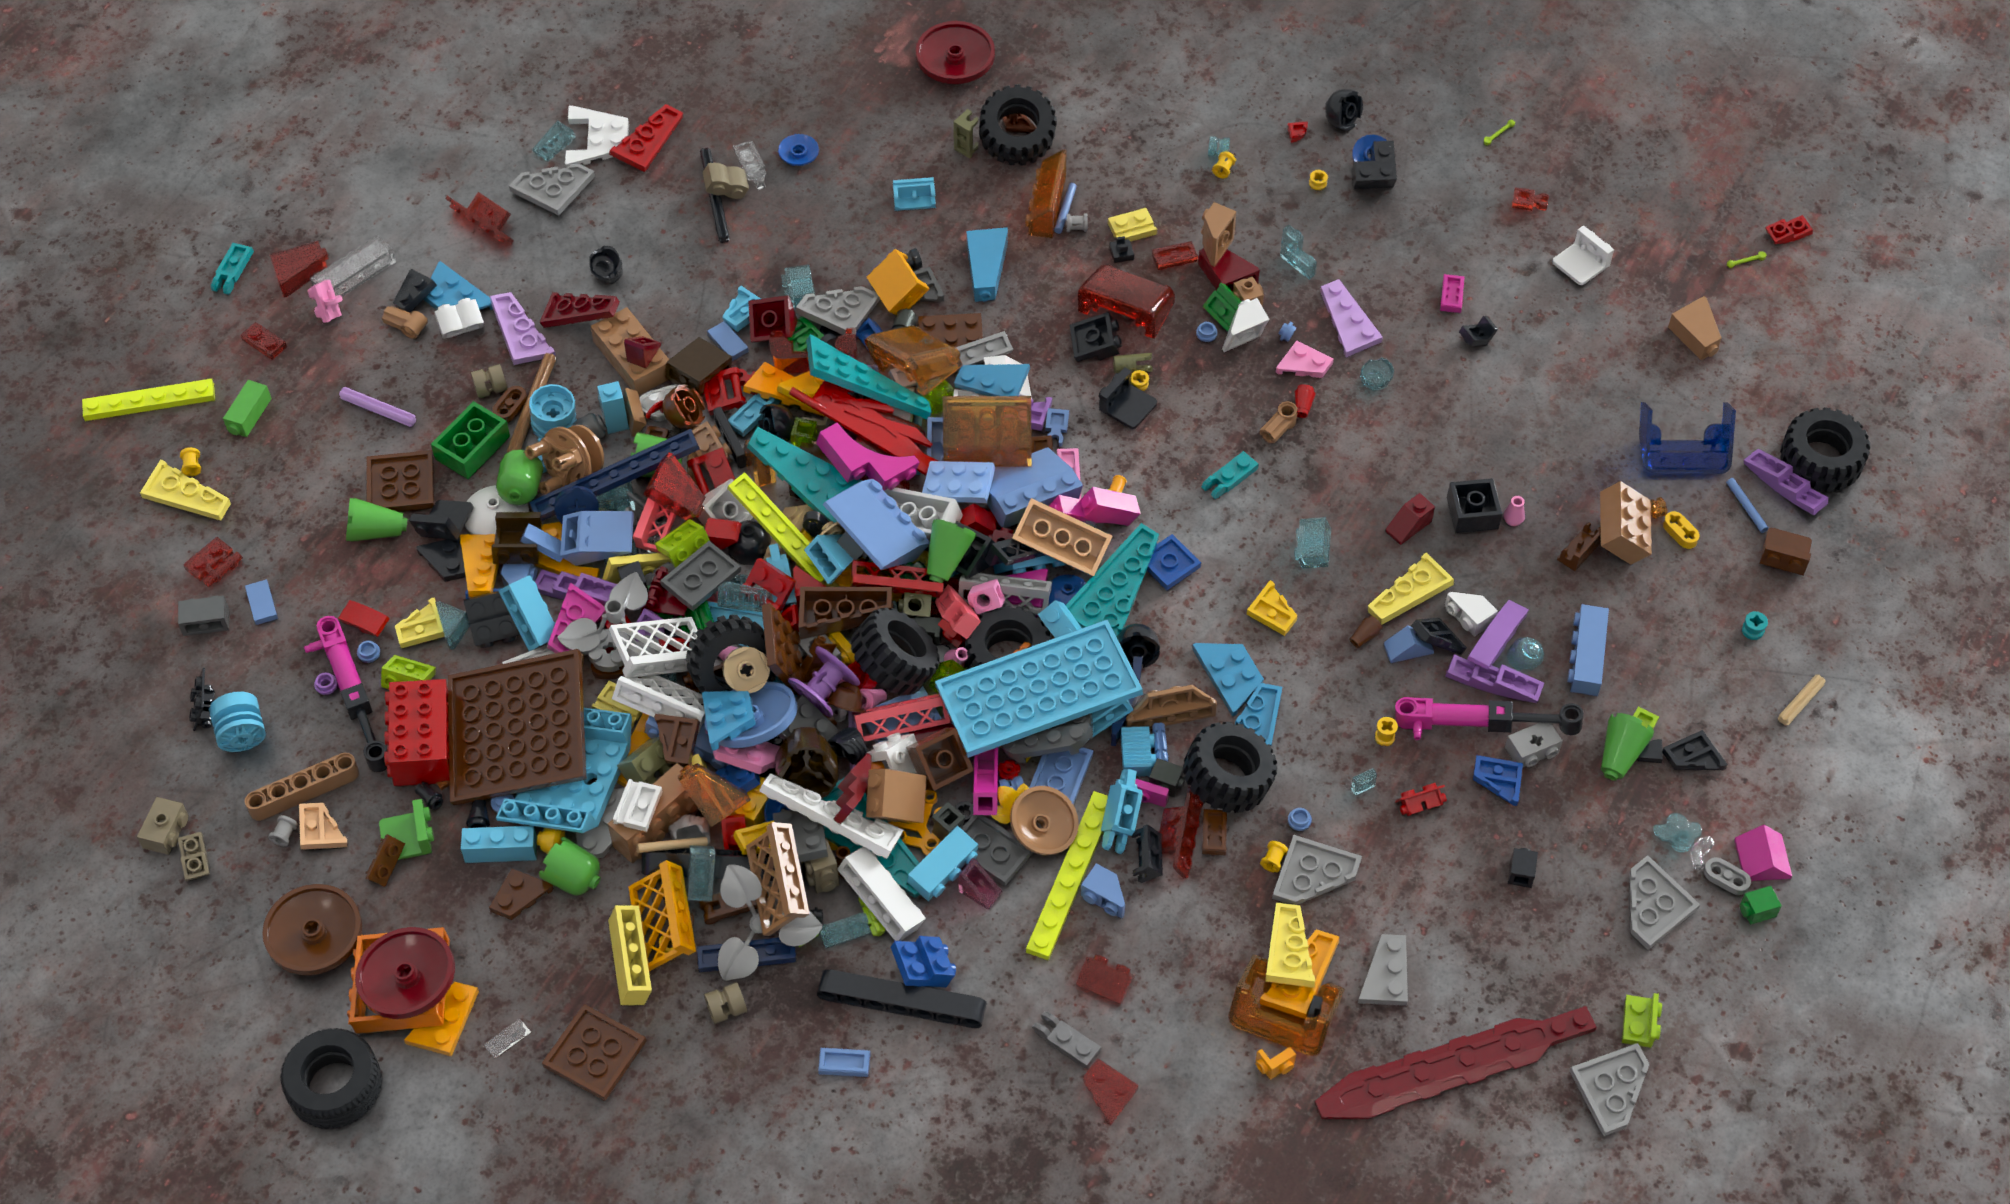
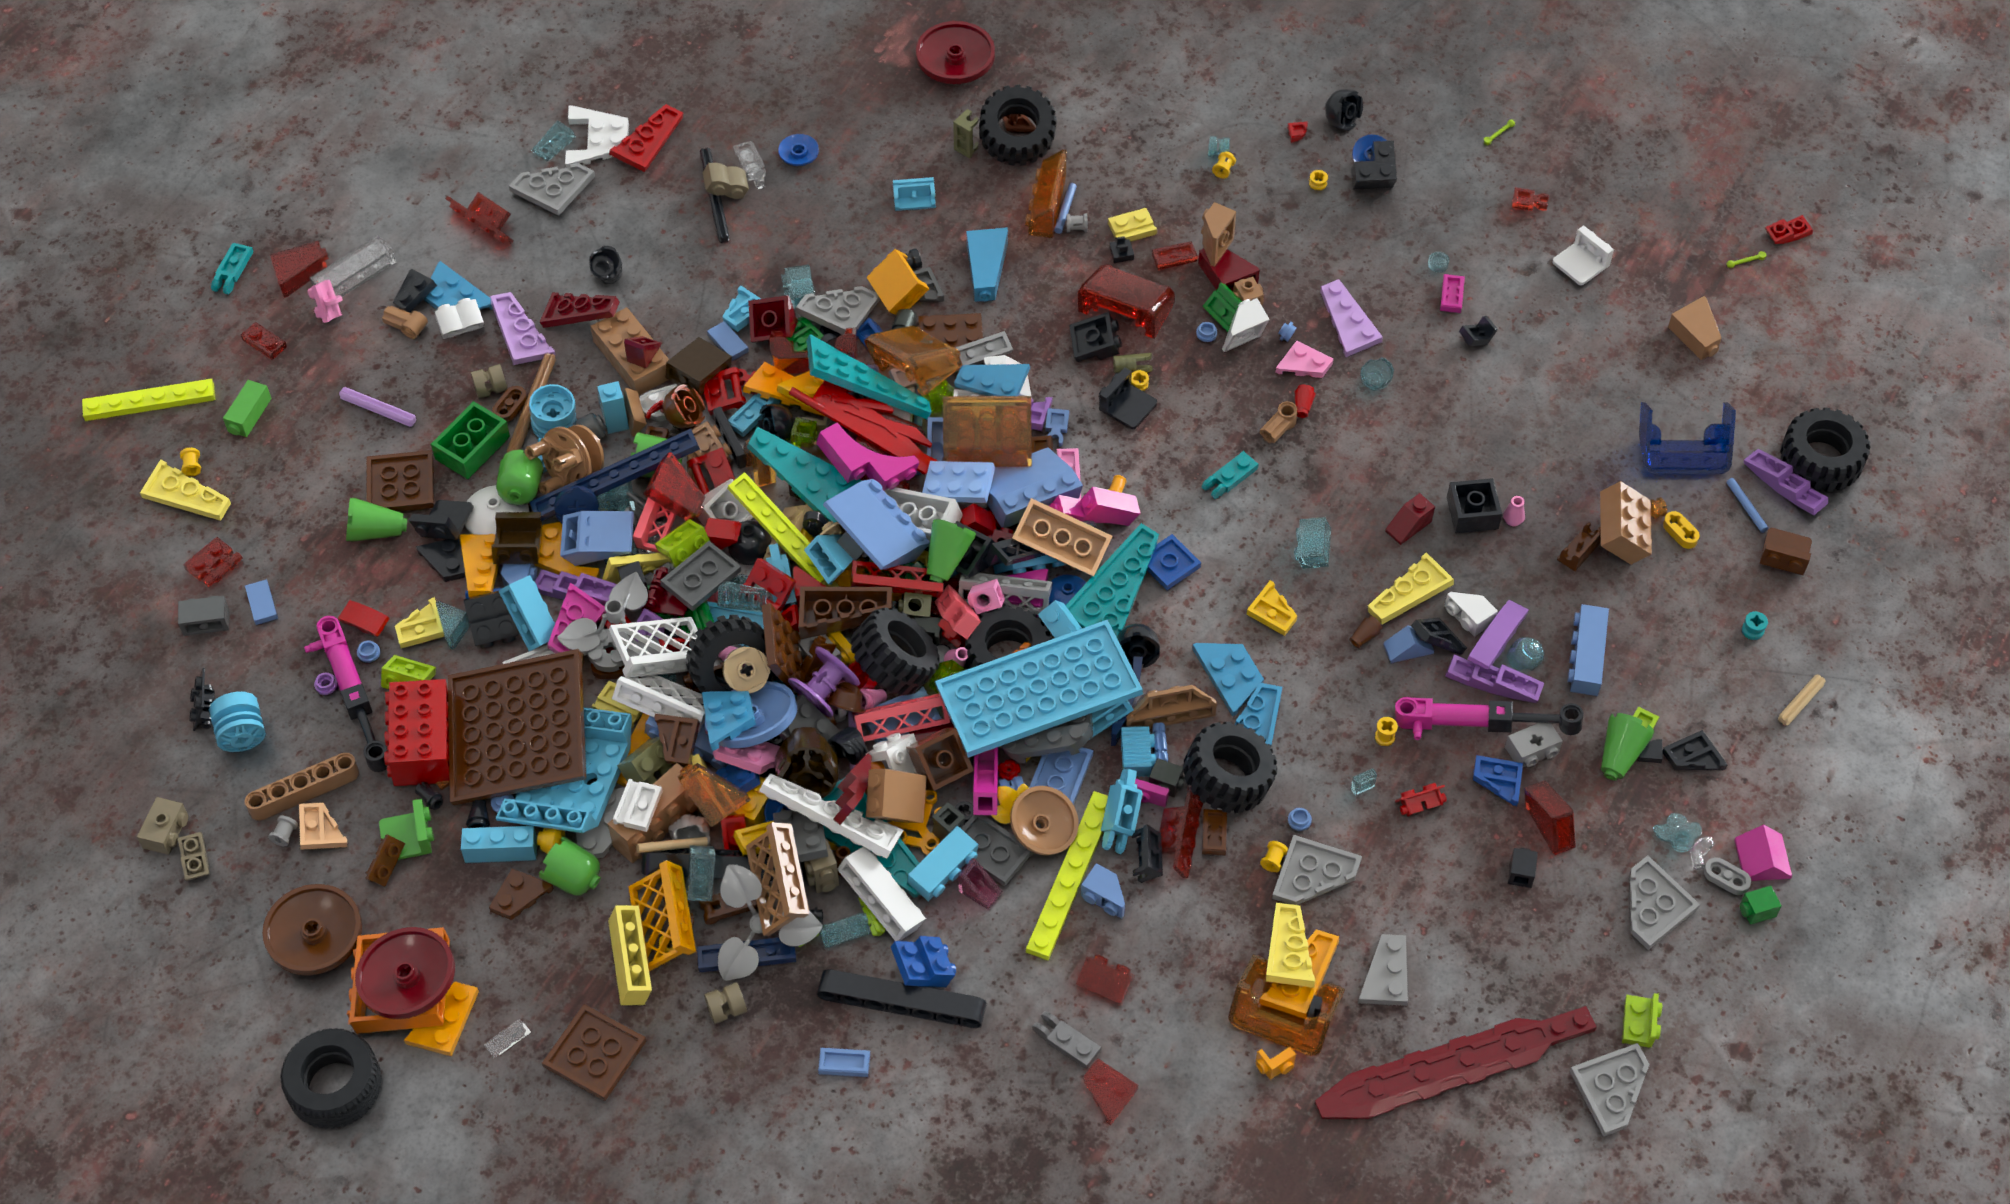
(545, 542): medium blue tile -> none
(1292, 252): clear light blue plate -> none
(1438, 262): none -> clear light blue tile
(1551, 816): none -> clear red slope

